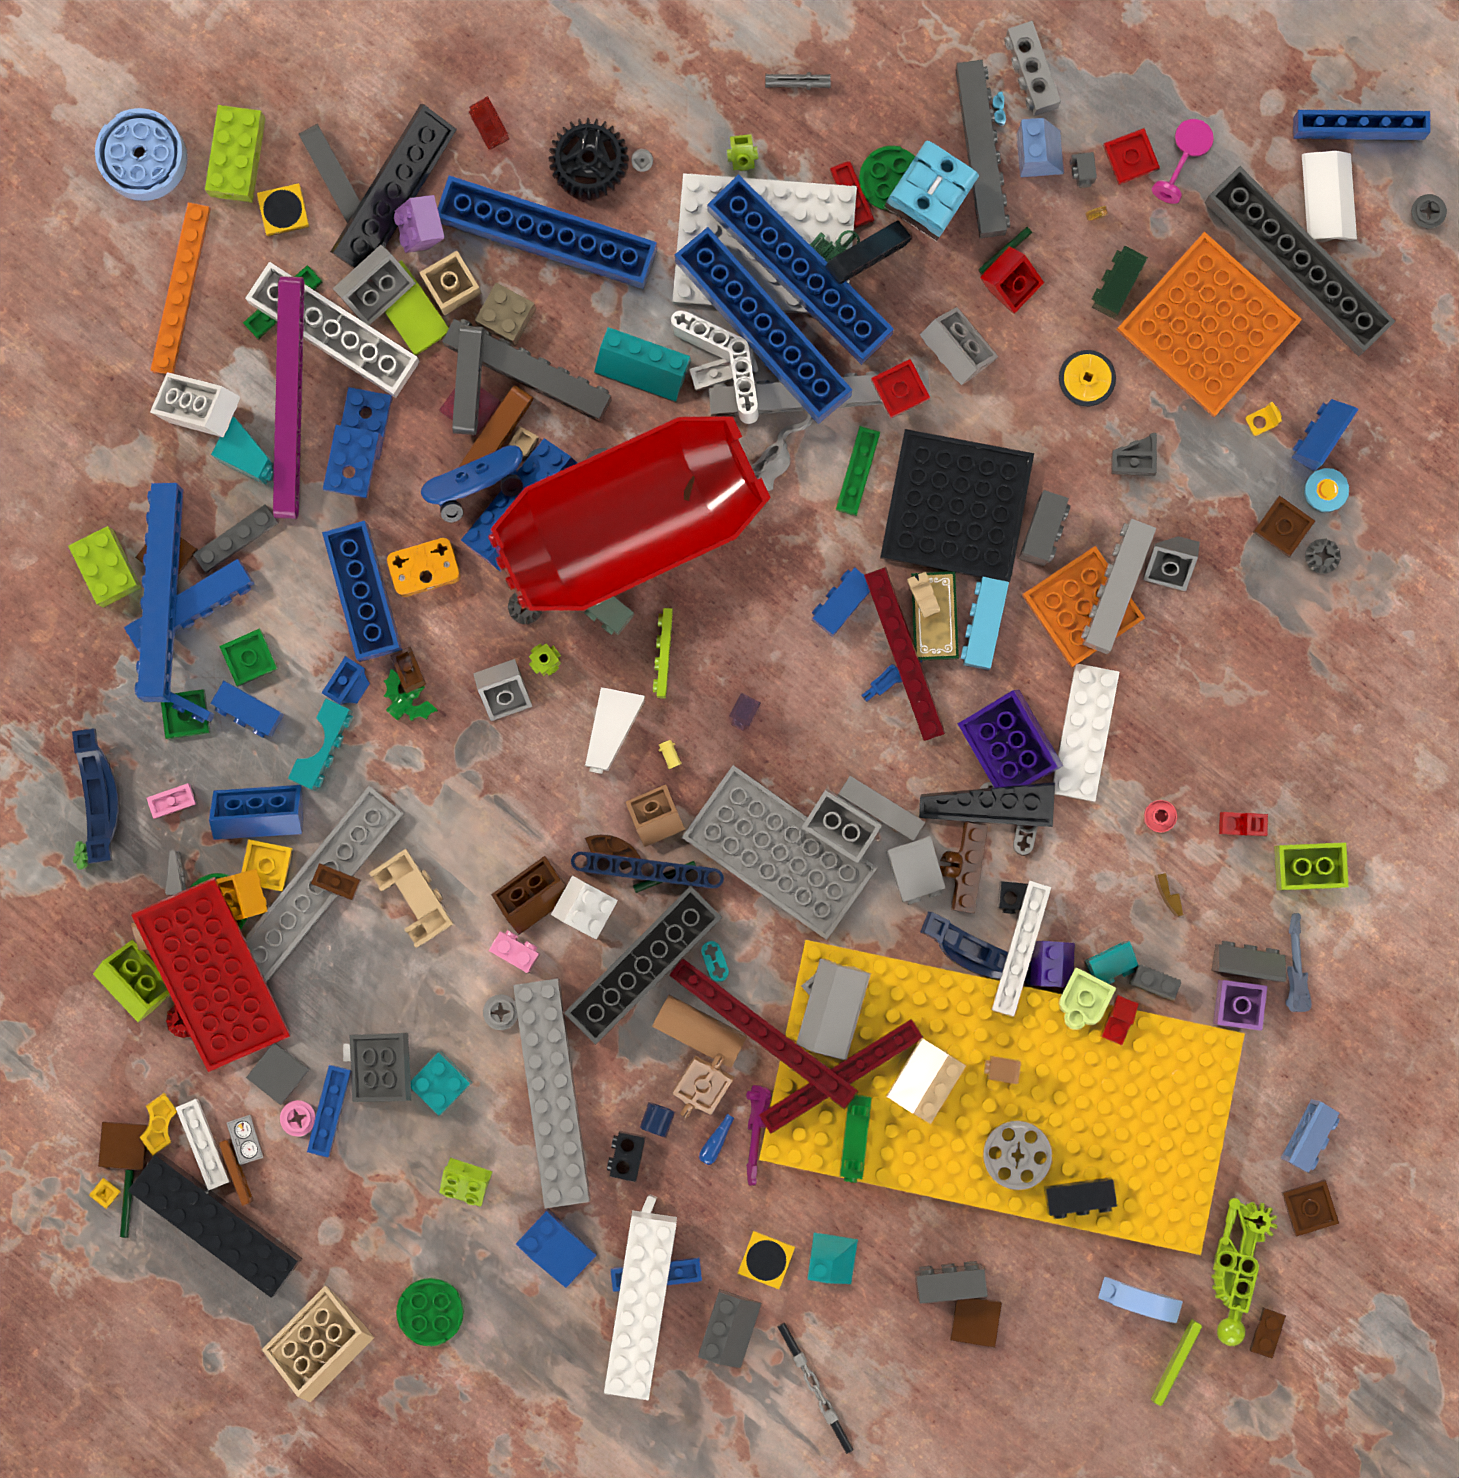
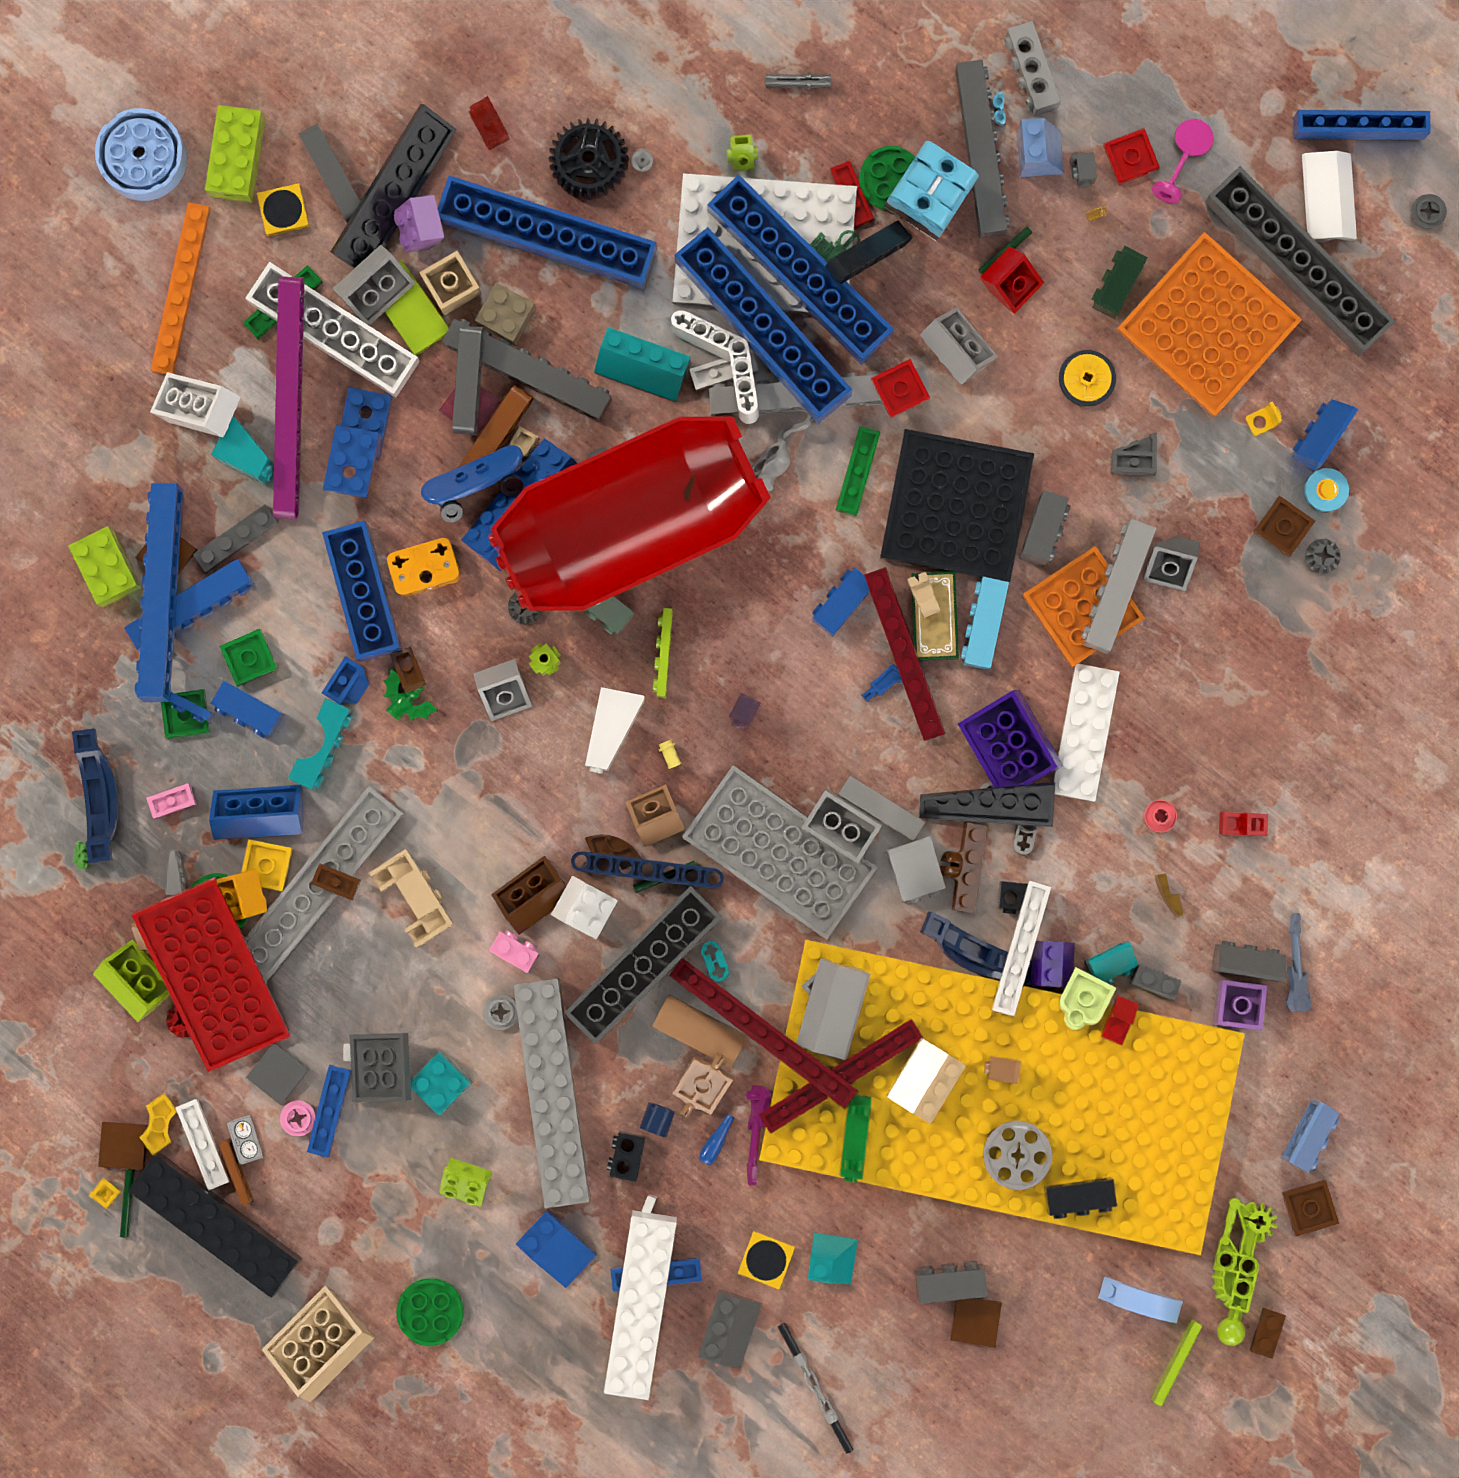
(1311, 866): lime brick -> none

